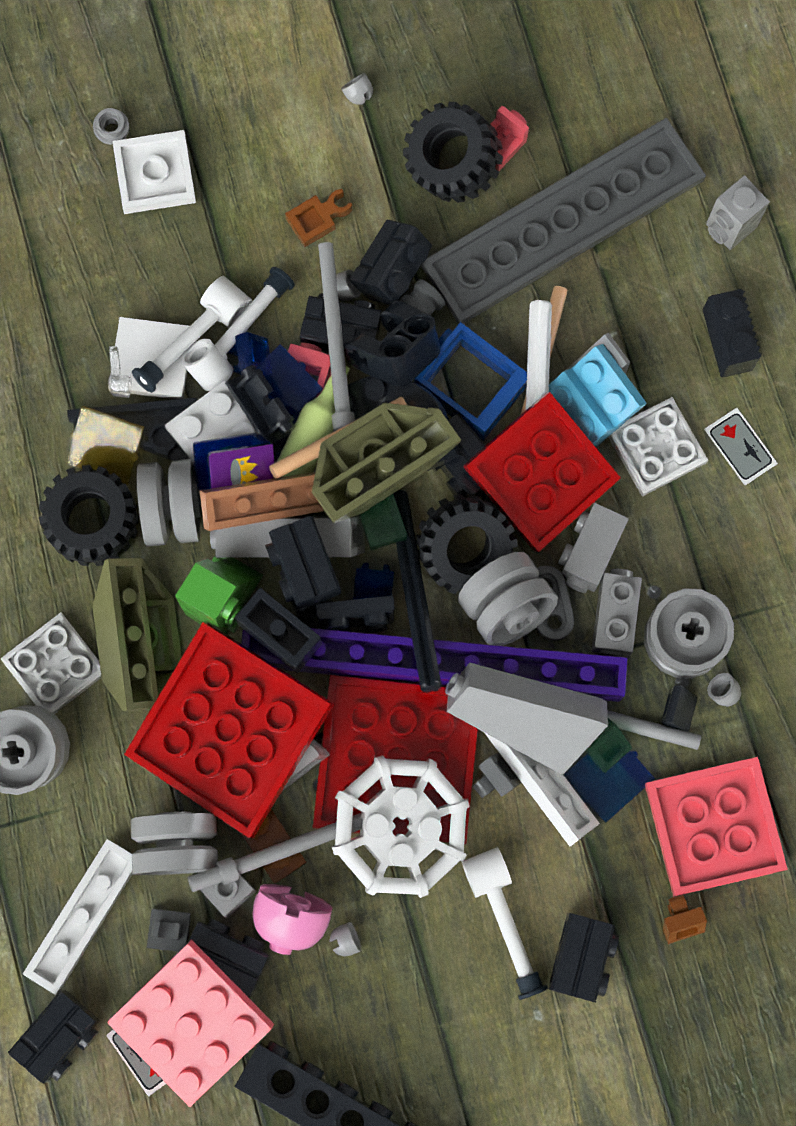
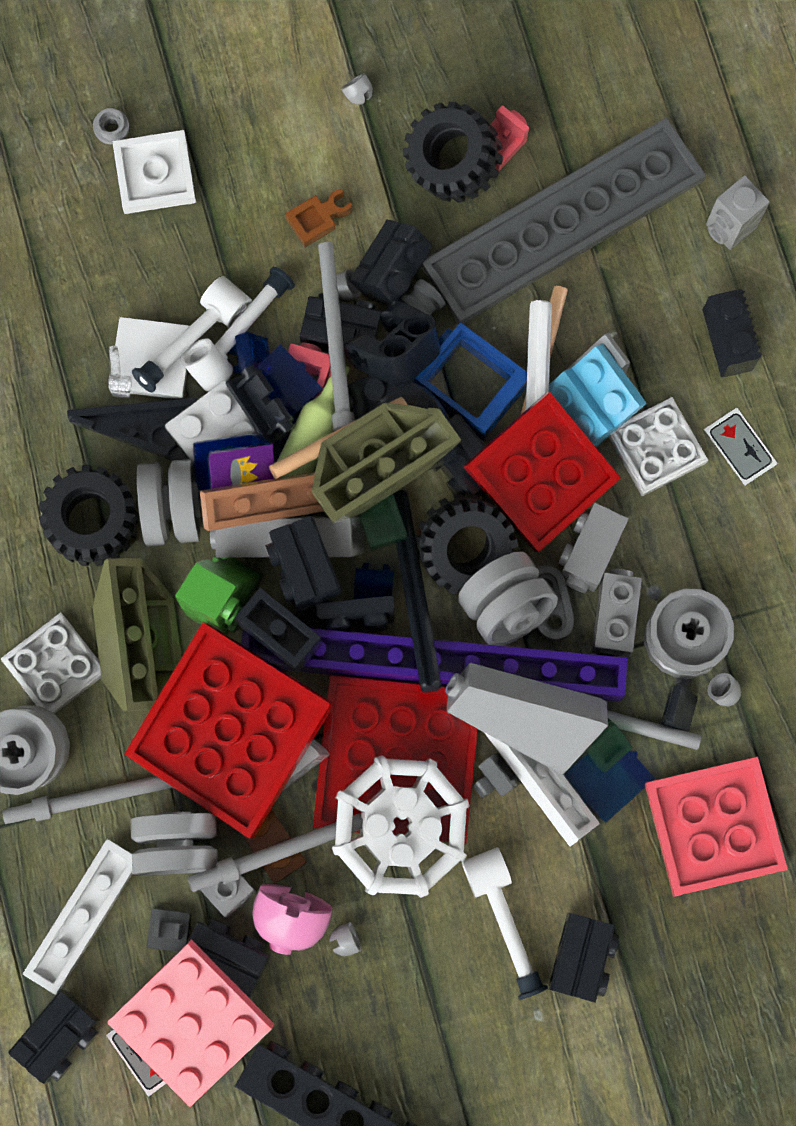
(43, 807): none -> light grey bar
(105, 443): clear yellow piece -> none
(682, 921): dark orange tile -> none

